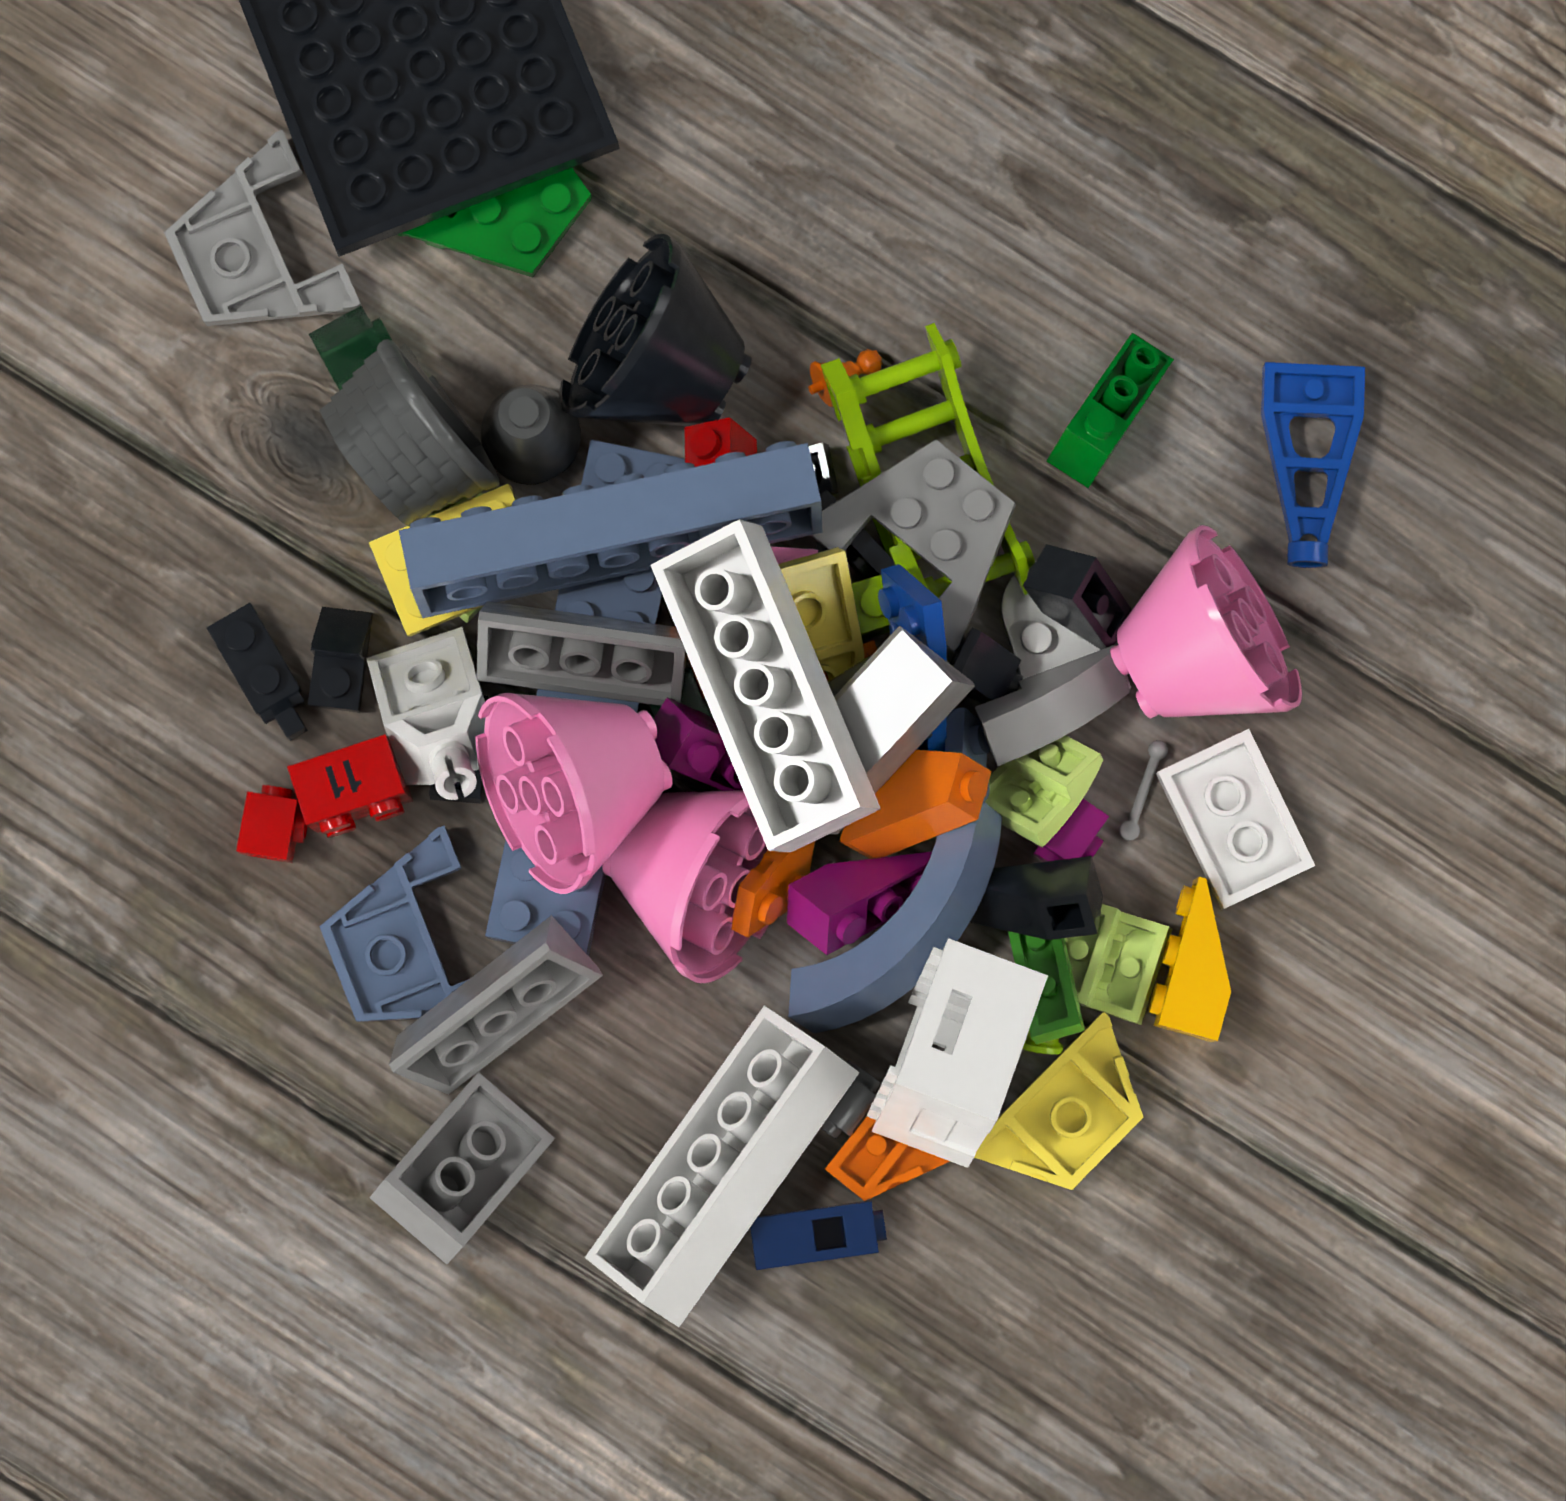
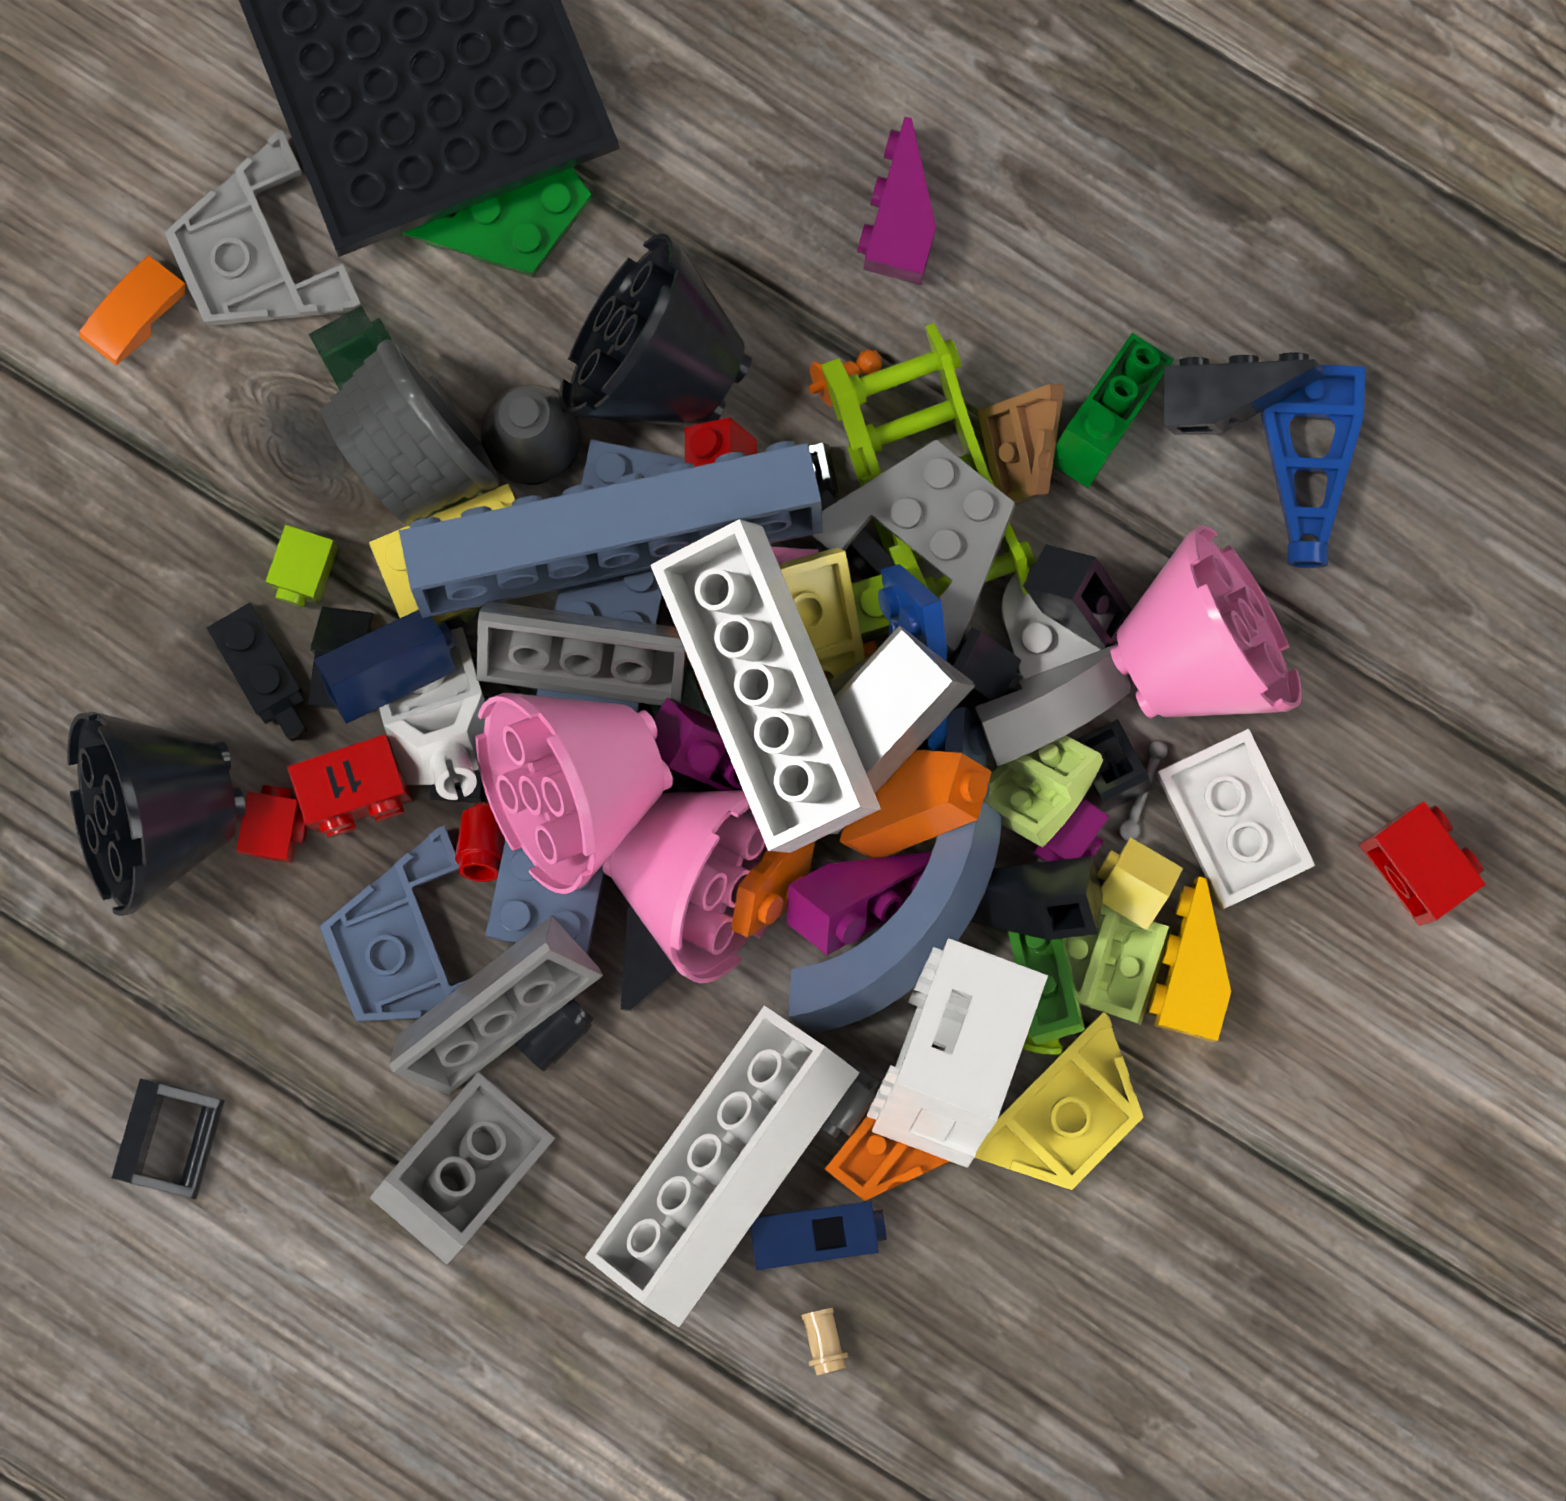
(128, 311): none -> orange slope
(140, 1133): none -> black tile
(147, 805): none -> black cone
(301, 566): none -> lime brick
(386, 664): none -> dark blue brick
(479, 844): none -> red brick
(555, 1035): none -> black piece
(644, 965): none -> black slope
(824, 1342): none -> tan pin
(905, 220): none -> magenta slope
(1022, 441): none -> medium nougat wing
(1121, 771): none -> black slope
(1137, 882): none -> light yellow brick
(1221, 396): none -> black slope
(1424, 863): none -> red brick

